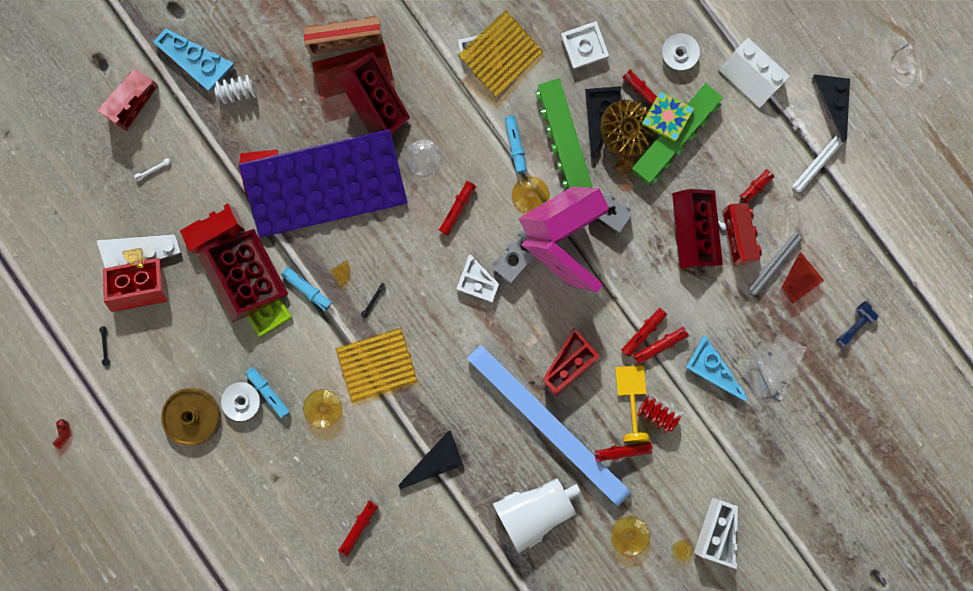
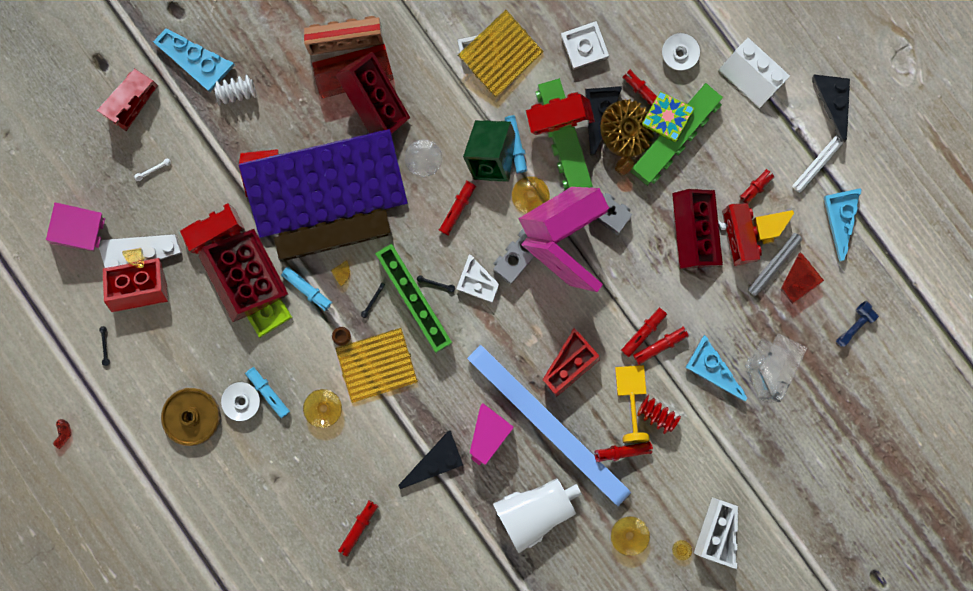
(75, 227): none -> dark pink slope
(333, 235): none -> dark brown brick
(341, 336): none -> reddish brown plate
(414, 298): none -> bright green brick
(451, 288): none -> black hinge
(488, 434): none -> dark pink slope
(490, 150): none -> dark green slope
(559, 113): none -> red wedge
(771, 226): none -> yellow slope
(841, 212): none -> medium azure wing

